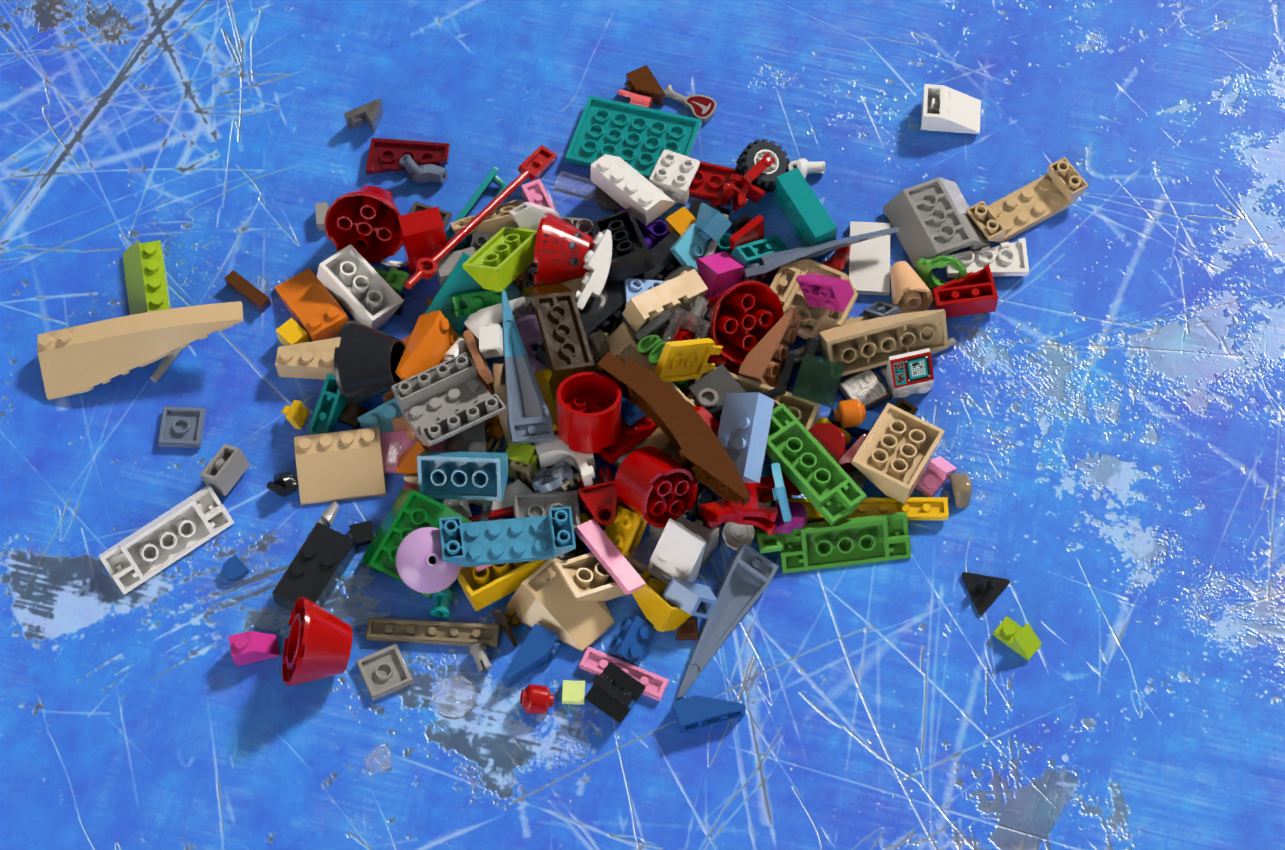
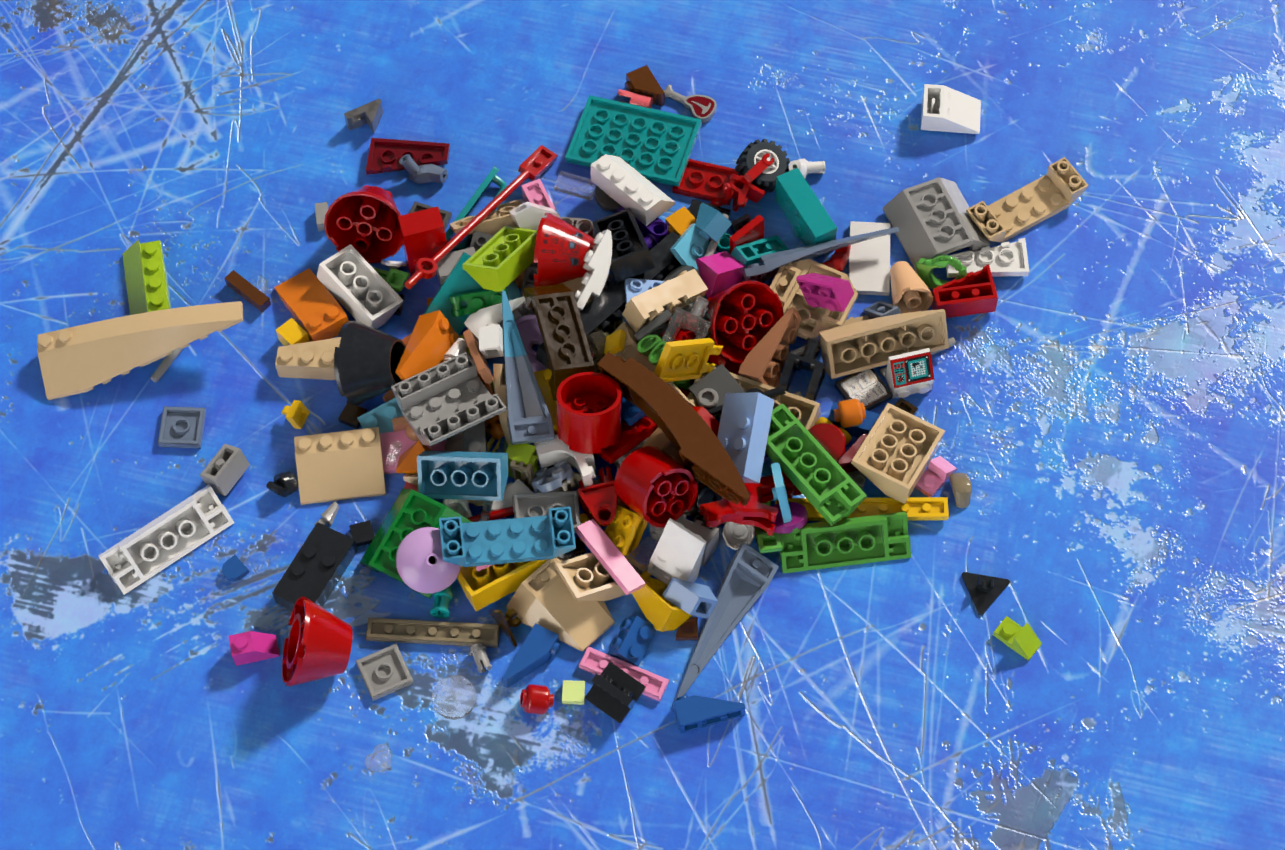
(328, 407): teal slope -> none
(615, 342): none -> yellow tile
(674, 175): white bracket -> none
(818, 380): clear green bracket -> none

